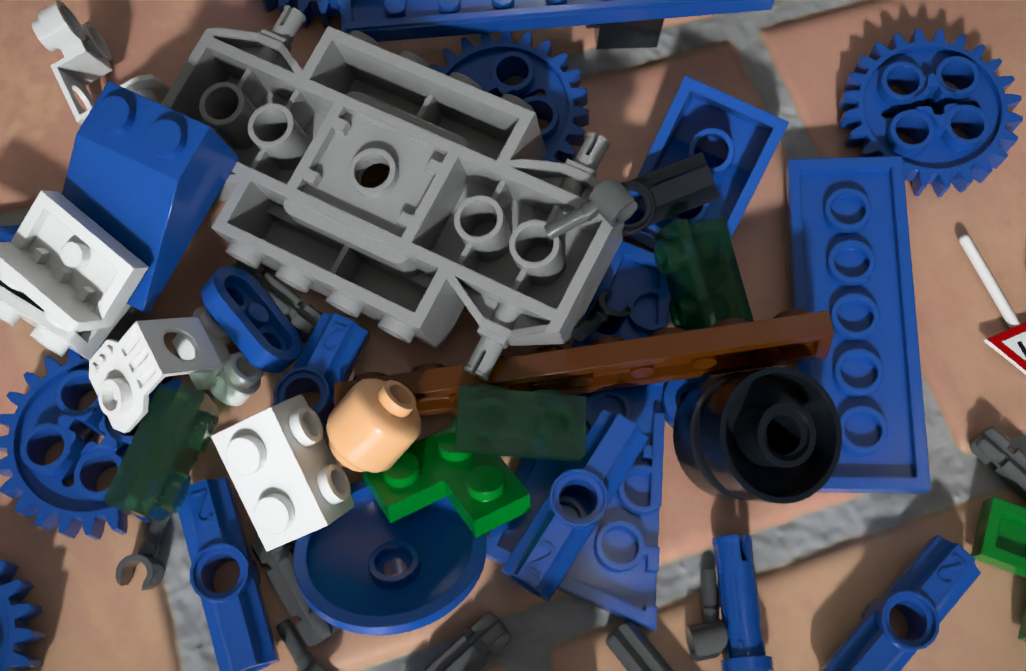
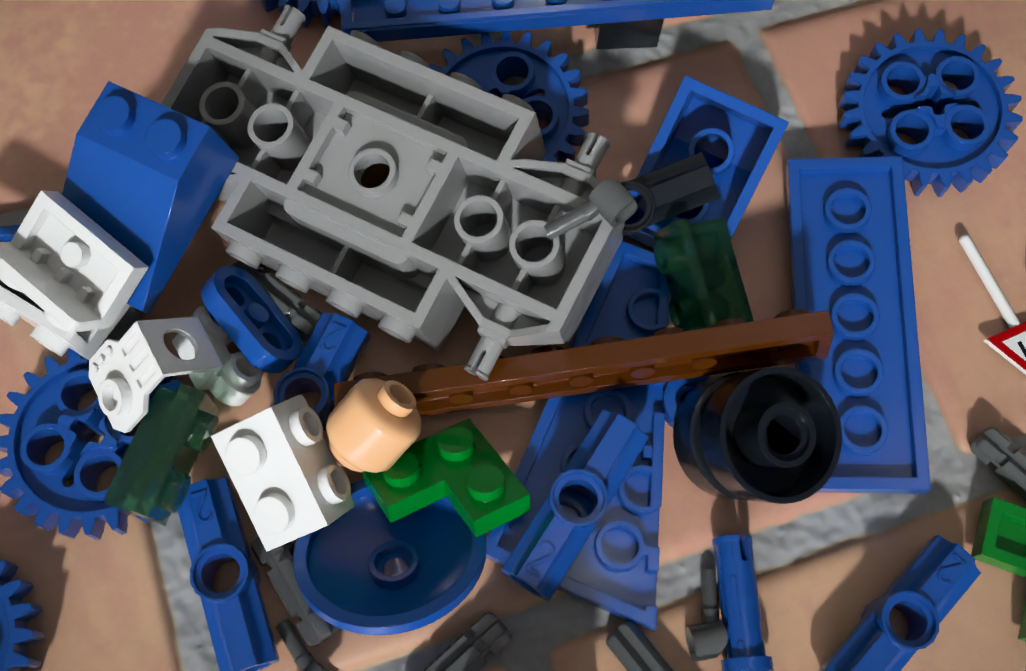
(84, 58): white piece -> none
(148, 556): dark grey hand -> none
(519, 423): clear green bracket -> none
(601, 319): black hand -> none

